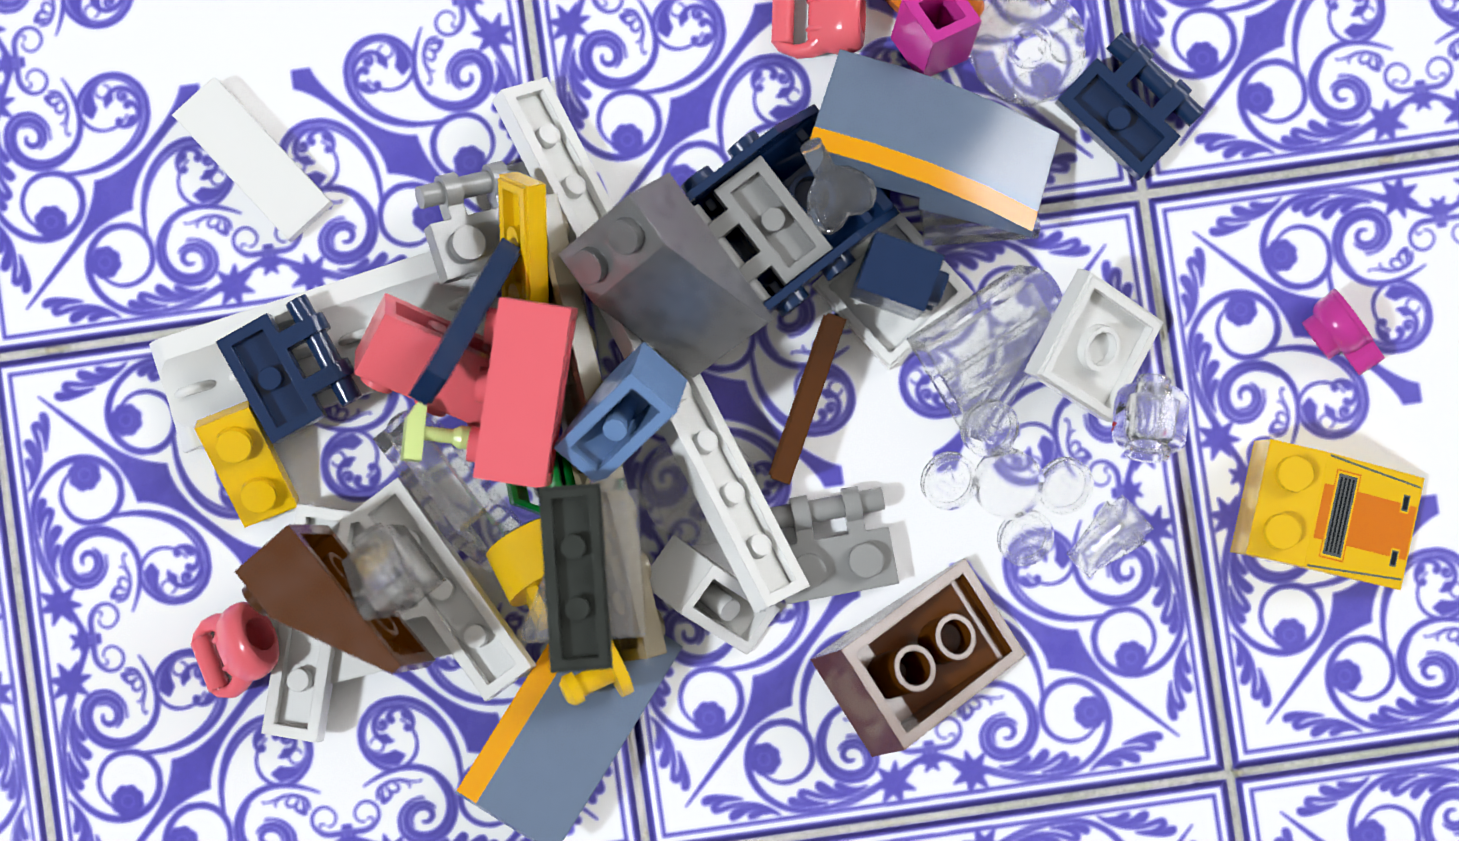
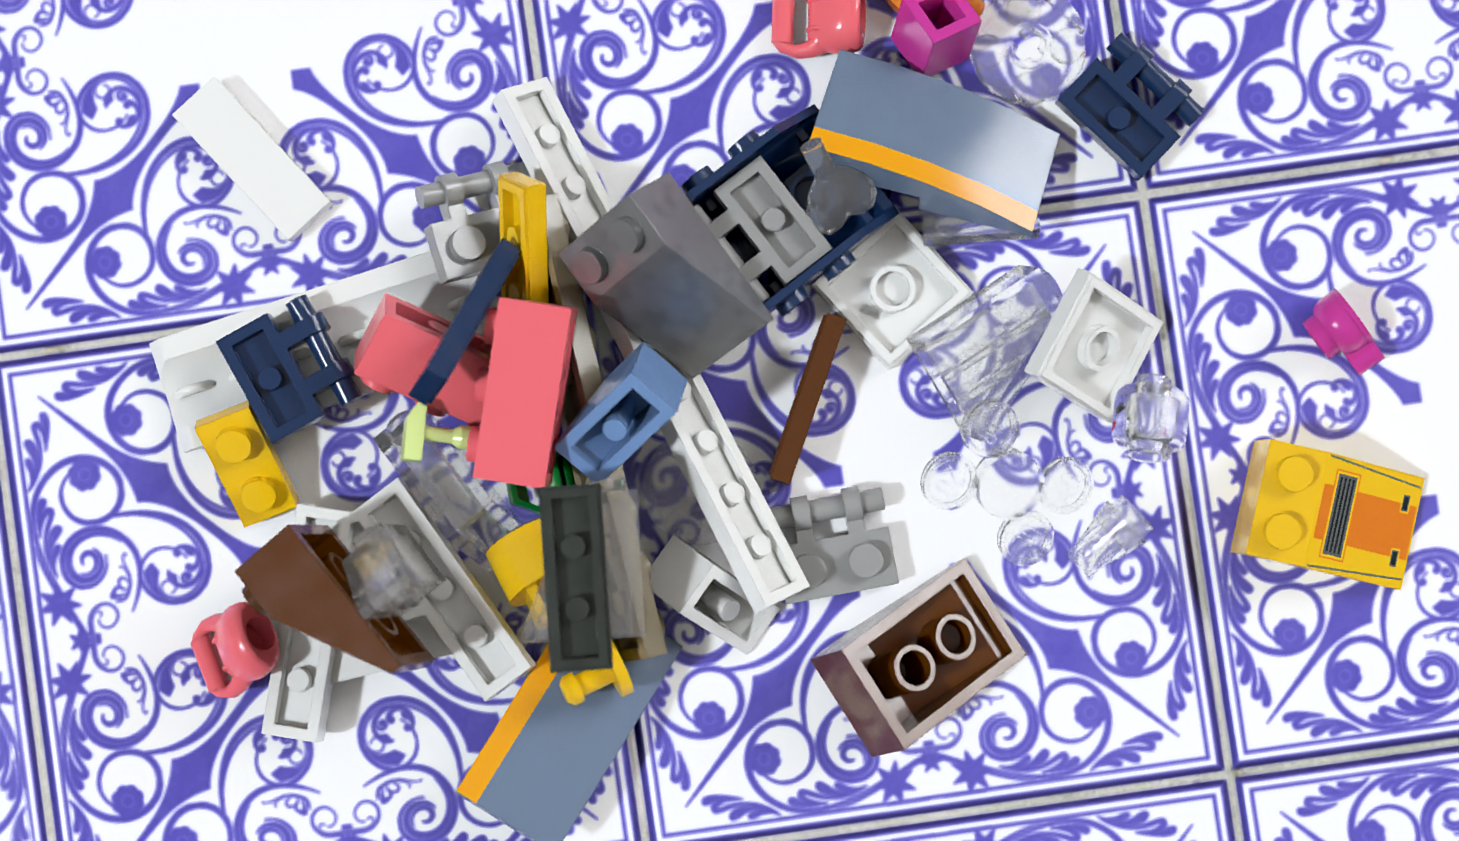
(900, 277): dark blue brick -> none

